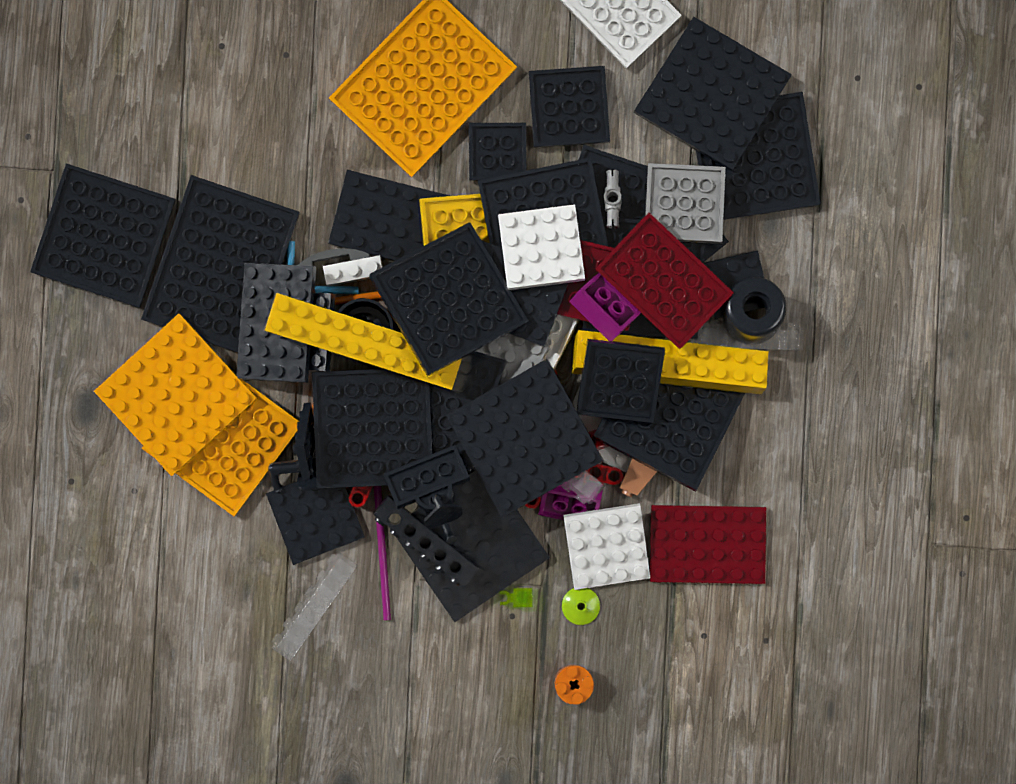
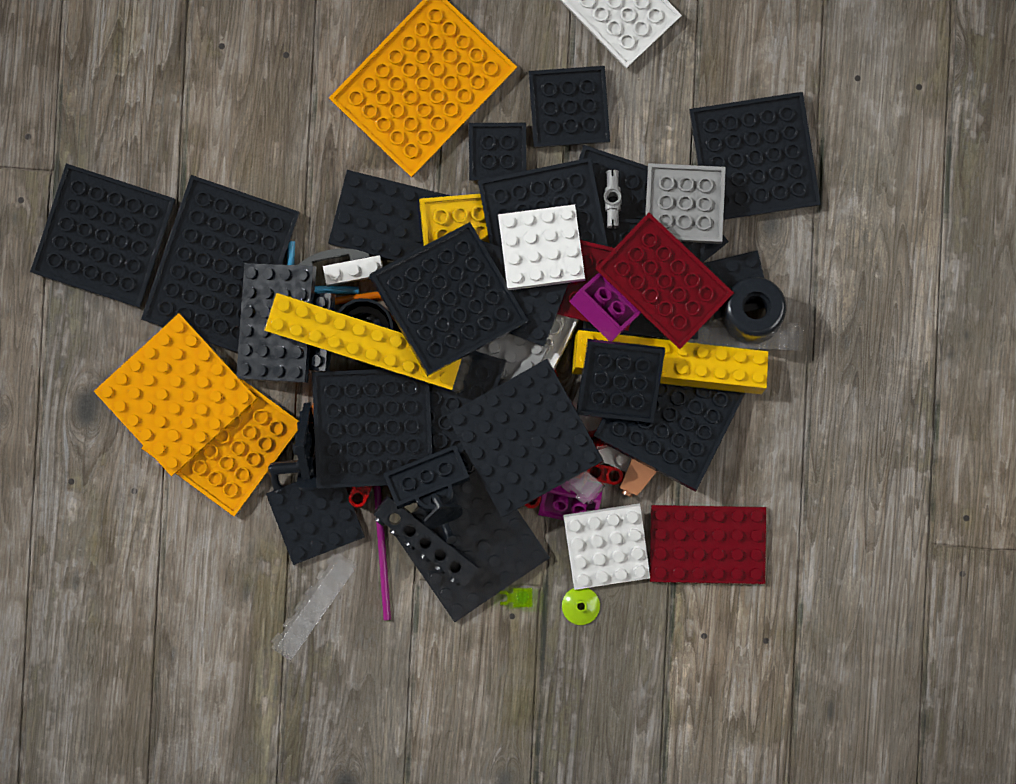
(573, 673): orange brick -> none
(712, 93): black plate -> none

